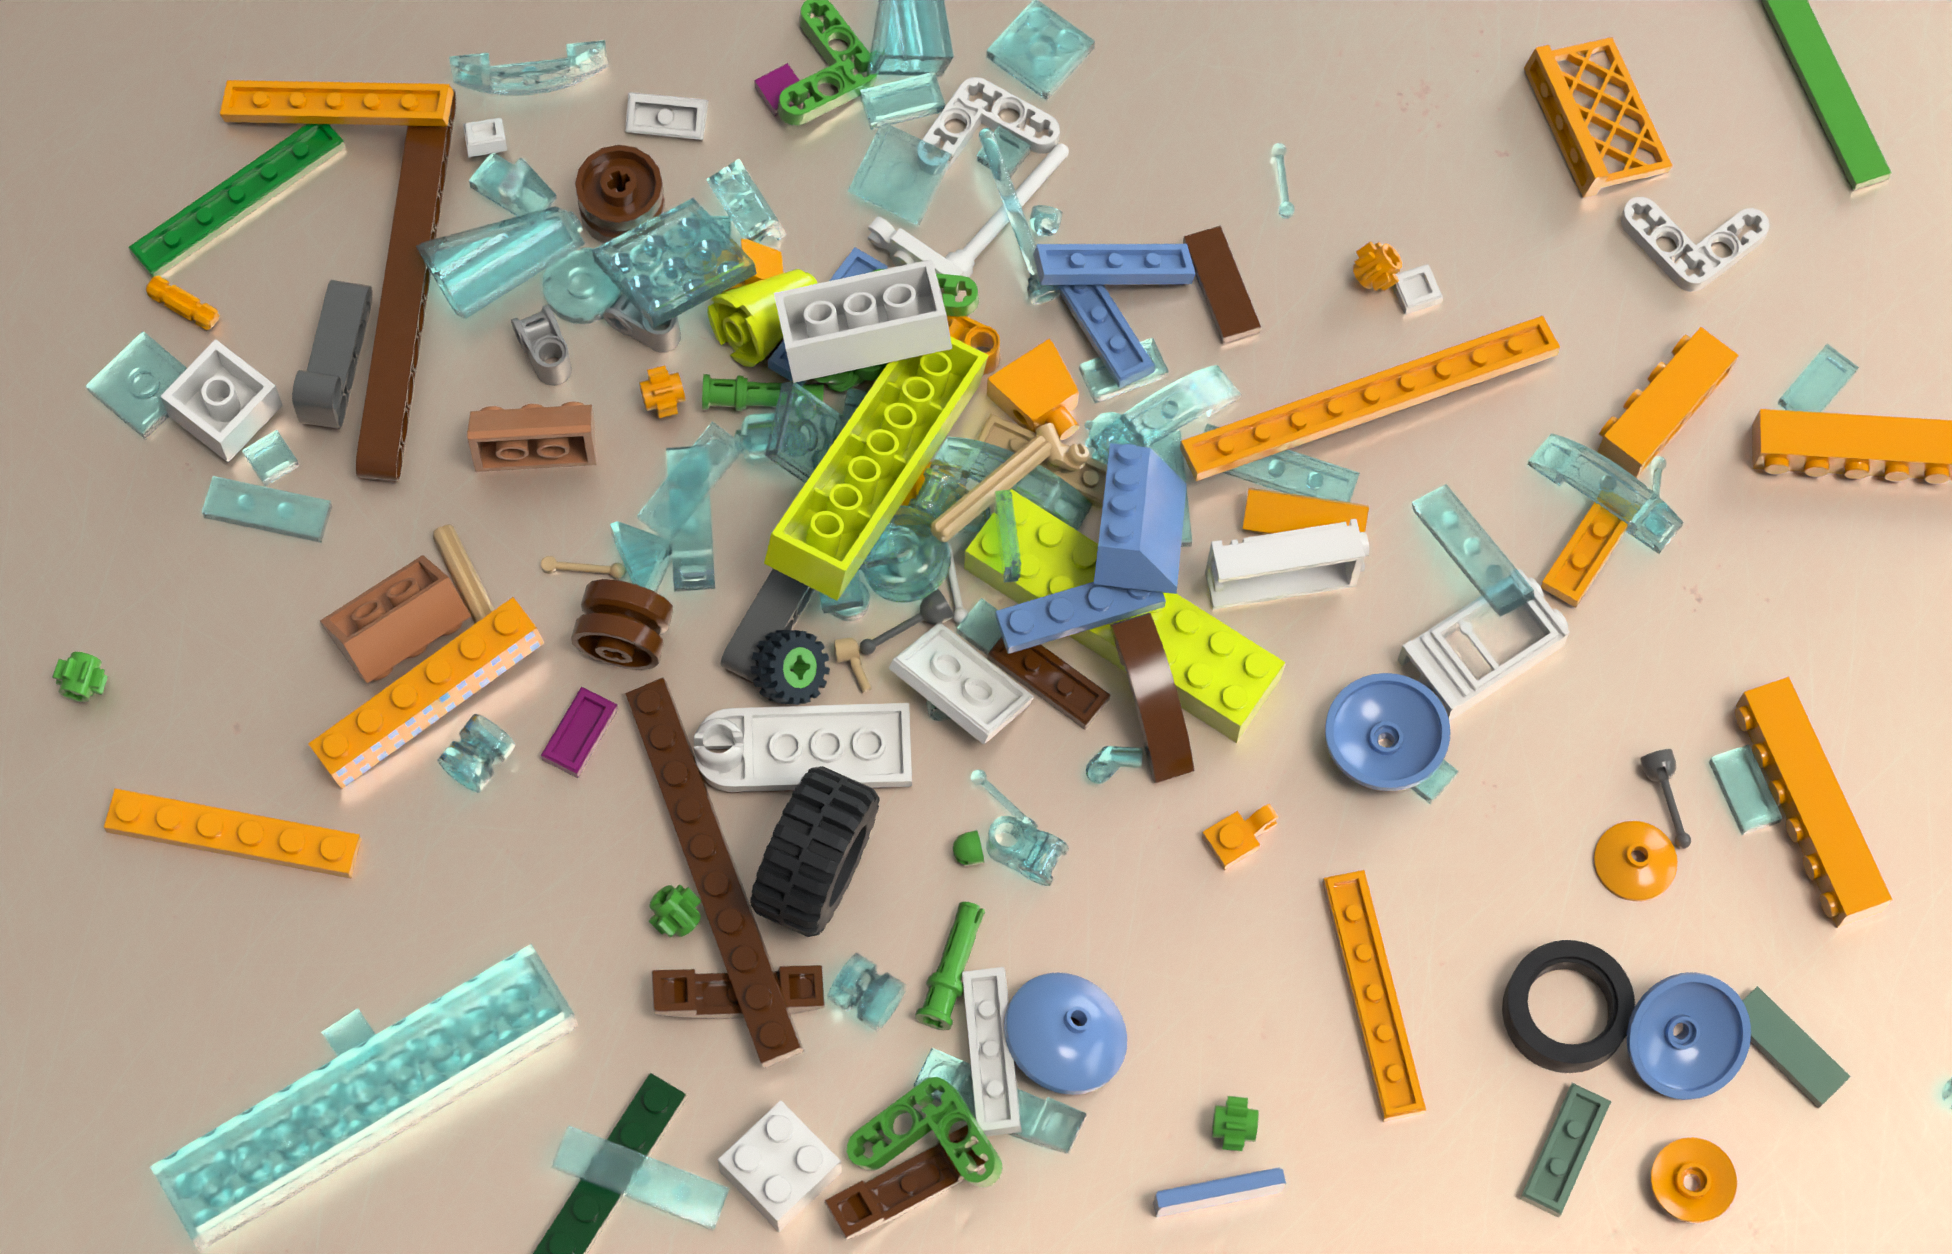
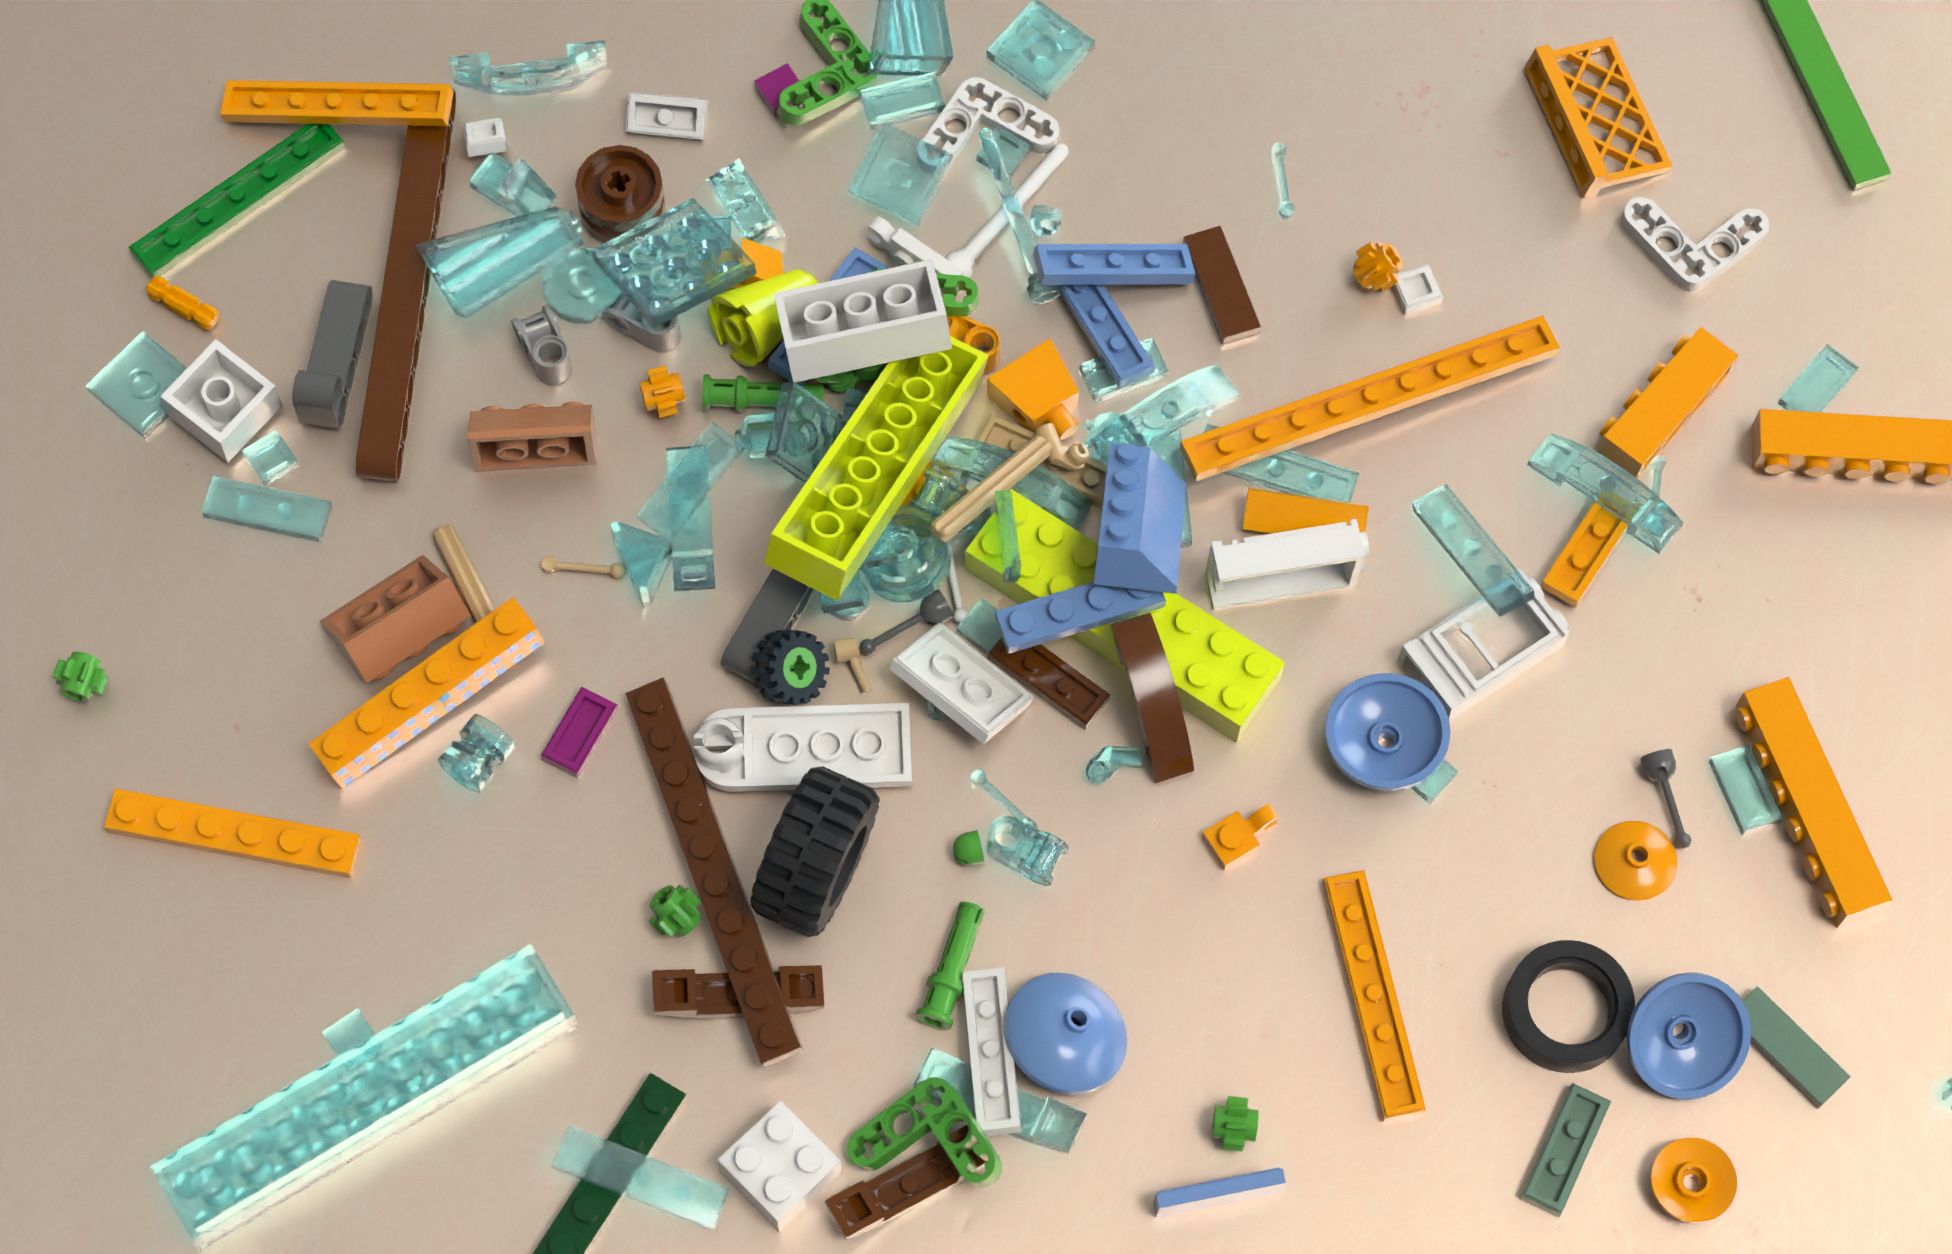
(622, 624): reddish brown wheel -> none
(865, 990): clear light blue wheel -> none

